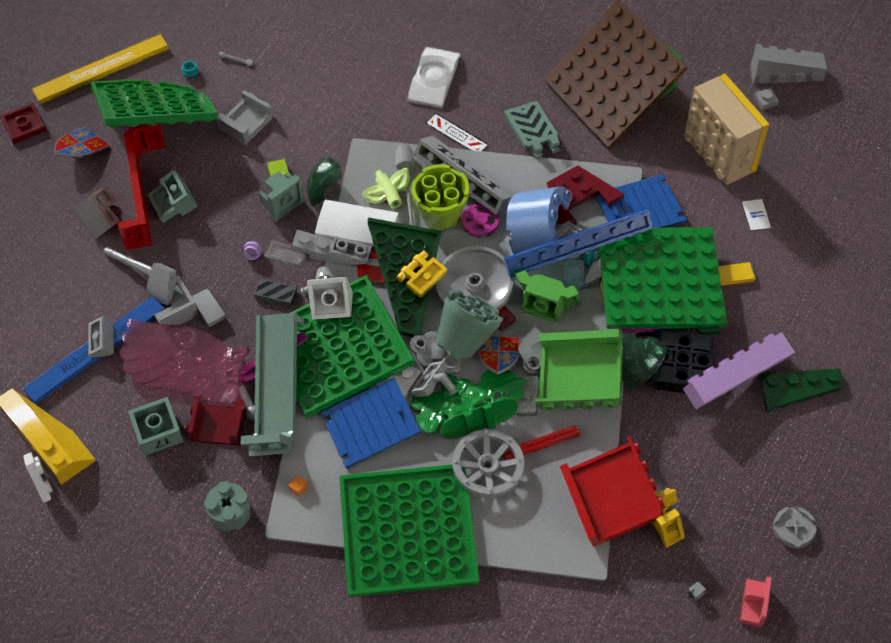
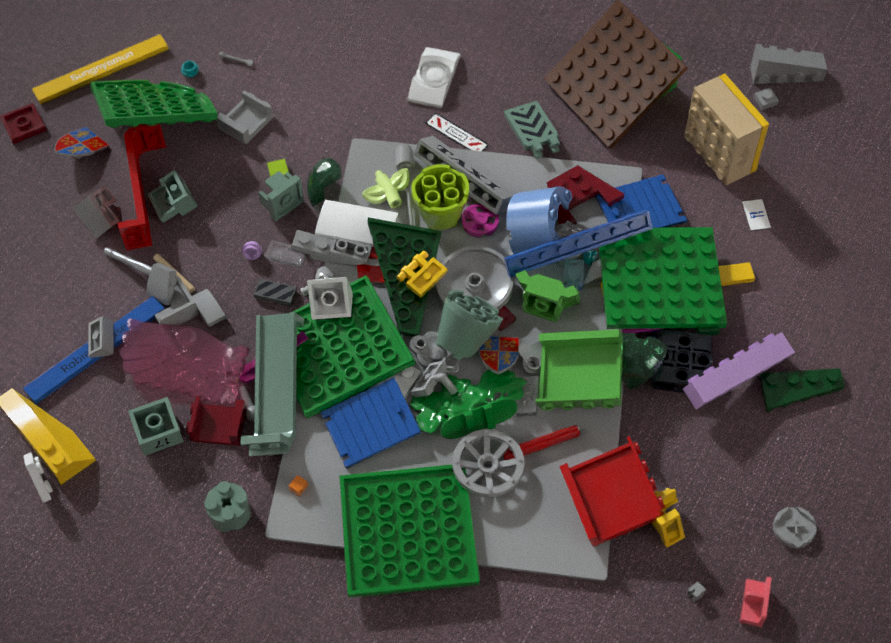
(159, 259): none -> tan bar

